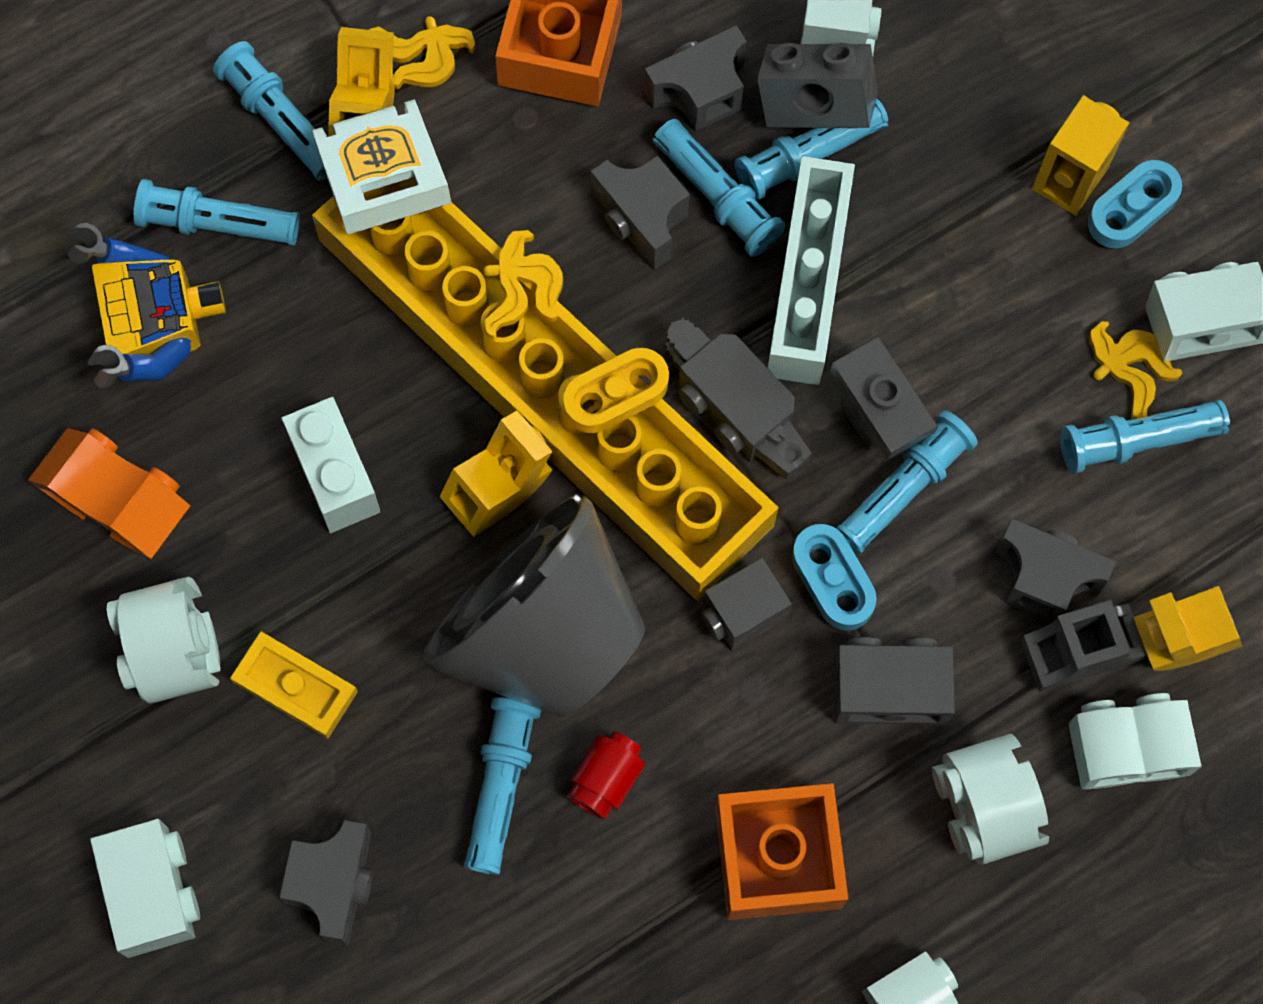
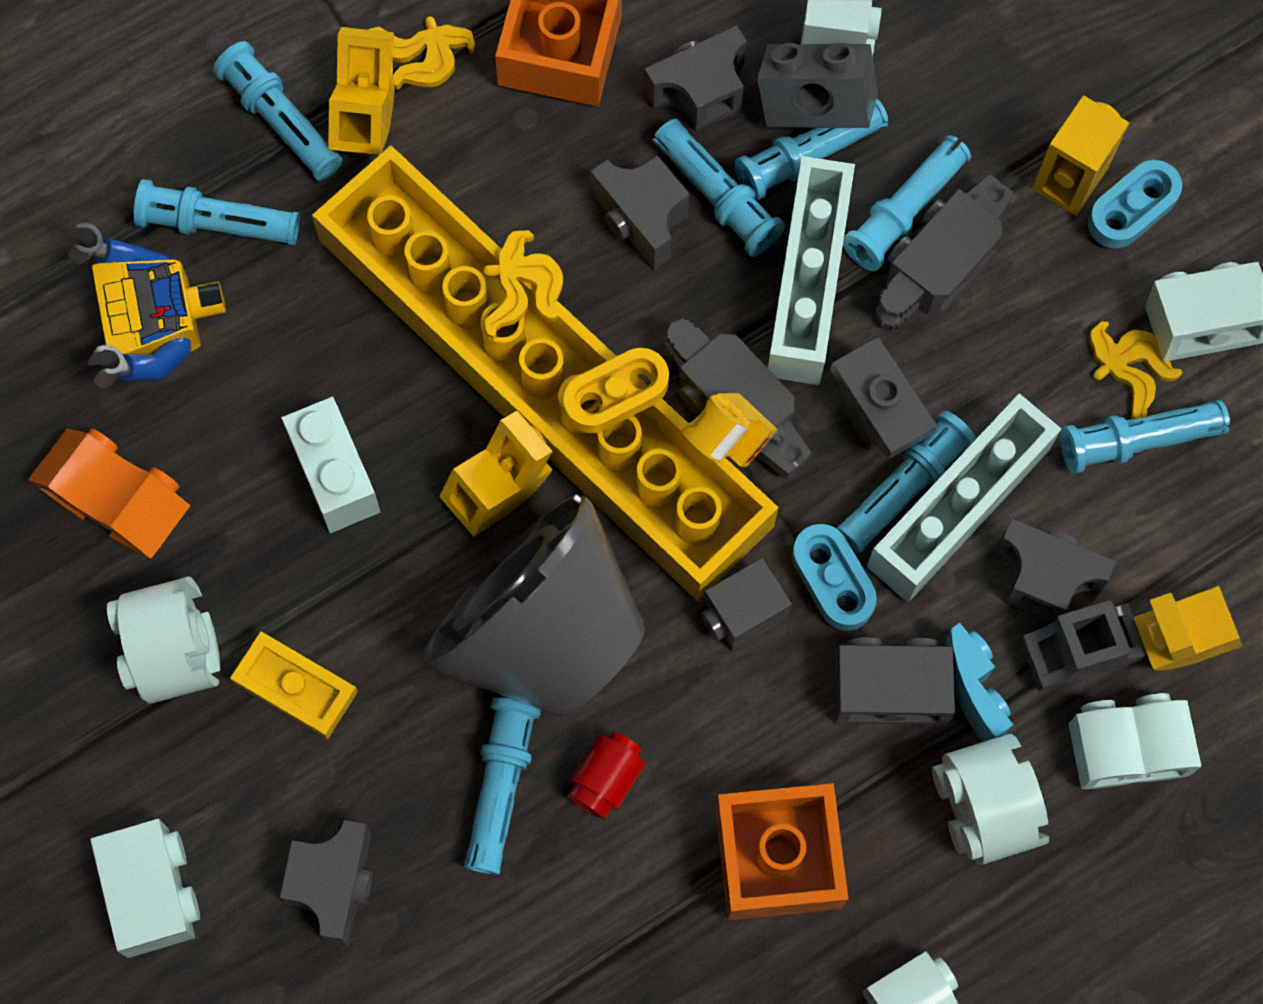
(376, 153): light aqua container -> none
(729, 429): none -> yellow leg
(893, 217): none -> medium azure pin
(945, 254): none -> dark grey hinge
(963, 498): none -> light aqua brick
(971, 667): none -> medium azure slope

